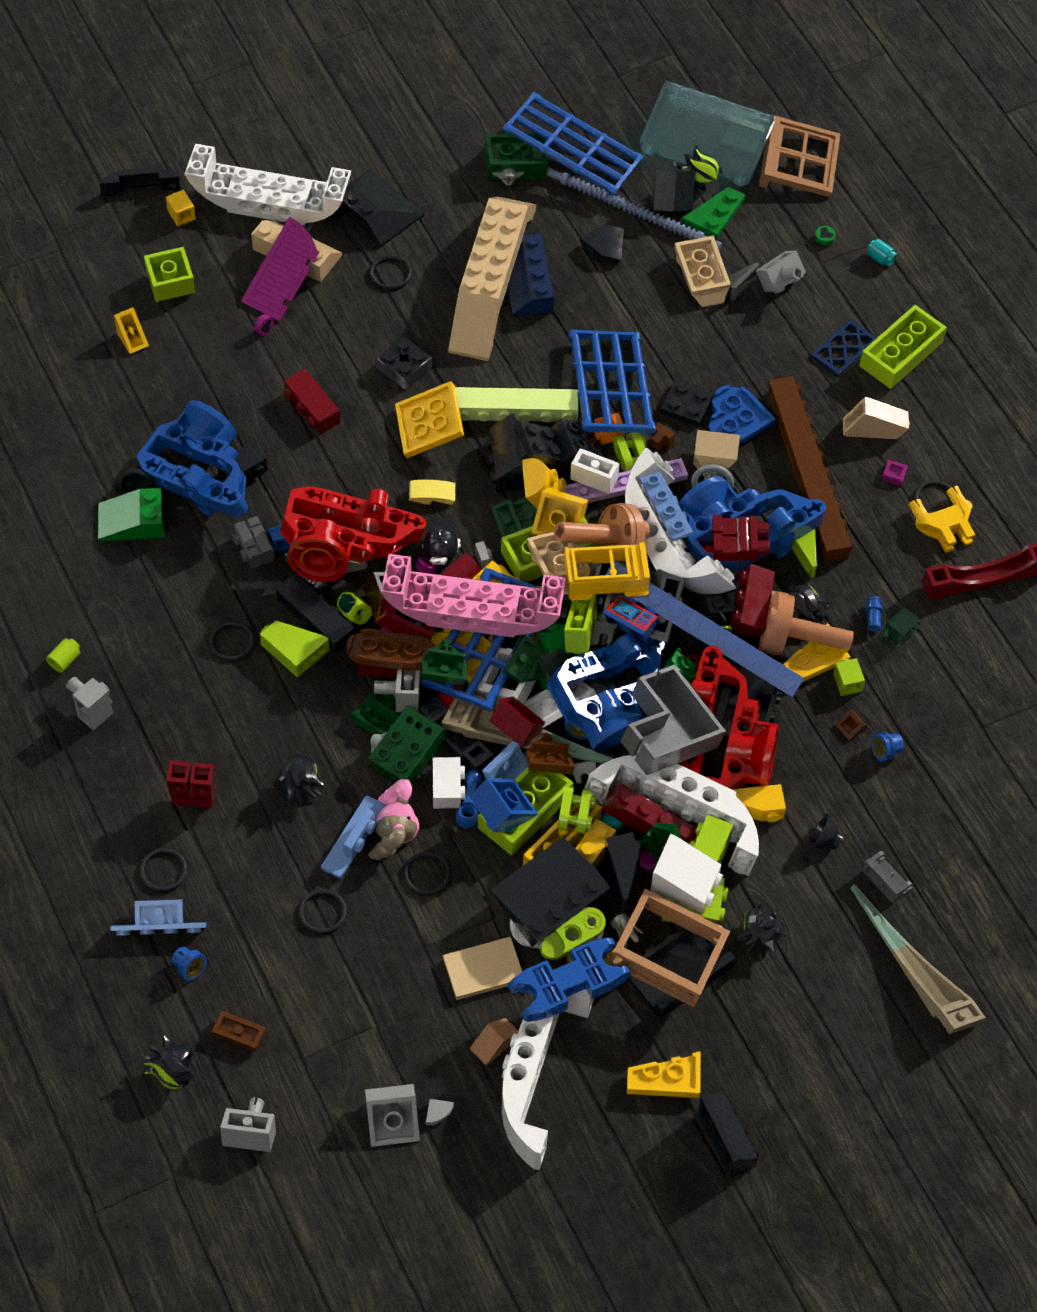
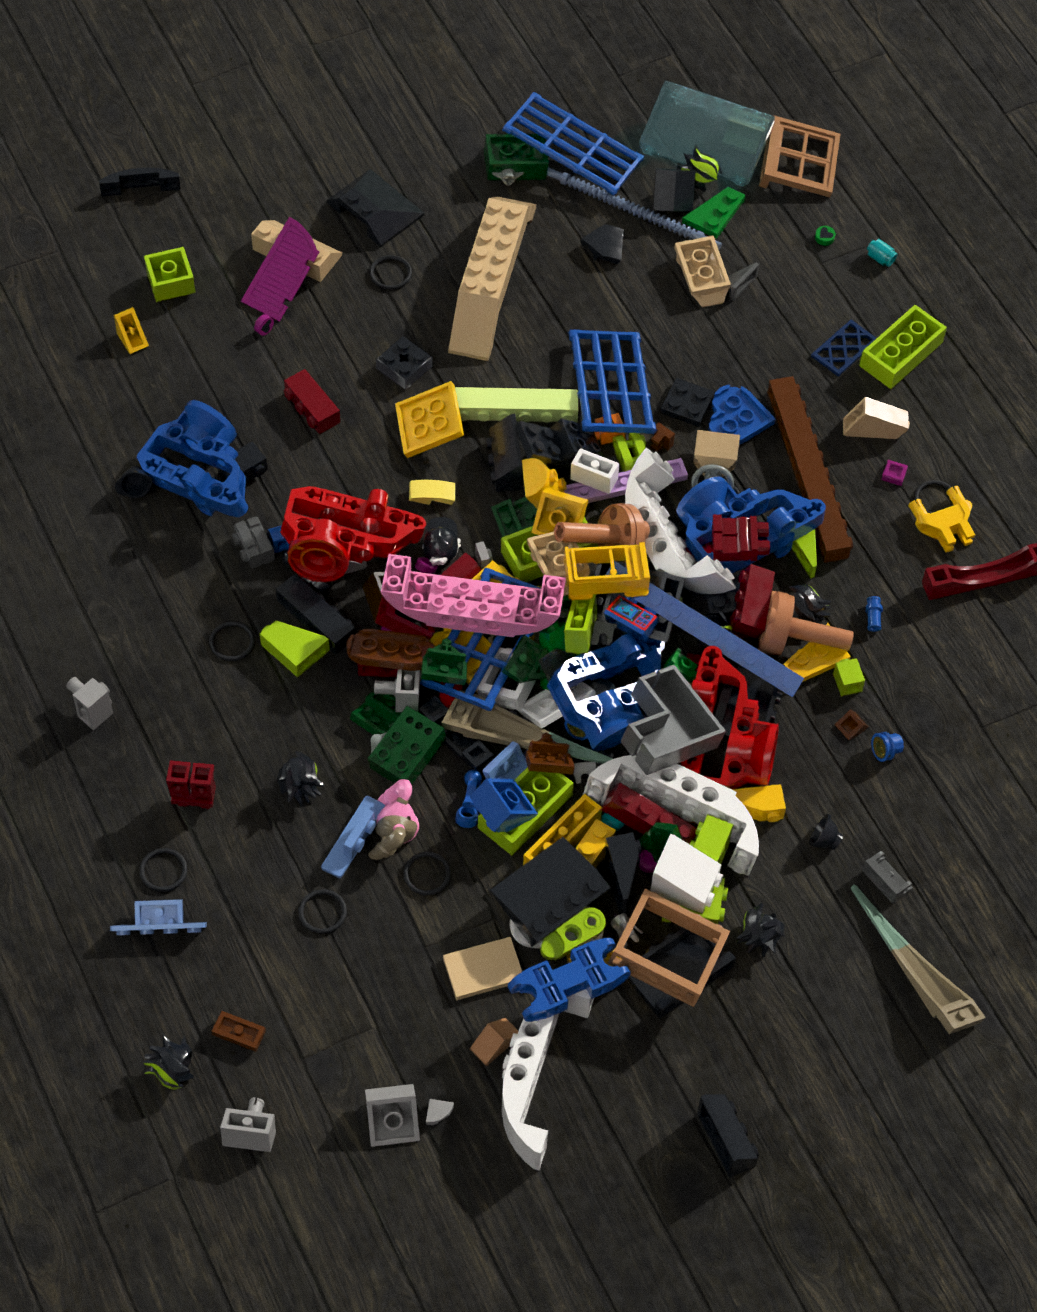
(63, 654): lime brick -> none
(132, 516): green slope -> none
(180, 208): yellow brick -> none
(190, 964): blue piece -> none
(265, 193): white slope -> none
(354, 608): lime rock -> none
(447, 783): white brick -> none
(517, 721): dark red brick -> none
(530, 280): dark blue slope -> none
(583, 820): lime brick -> none
(666, 506): medium blue bracket -> none
(670, 1078): yellow wing -> none
(781, 271): light grey brick -> none
(902, 627): clear green brick -> none

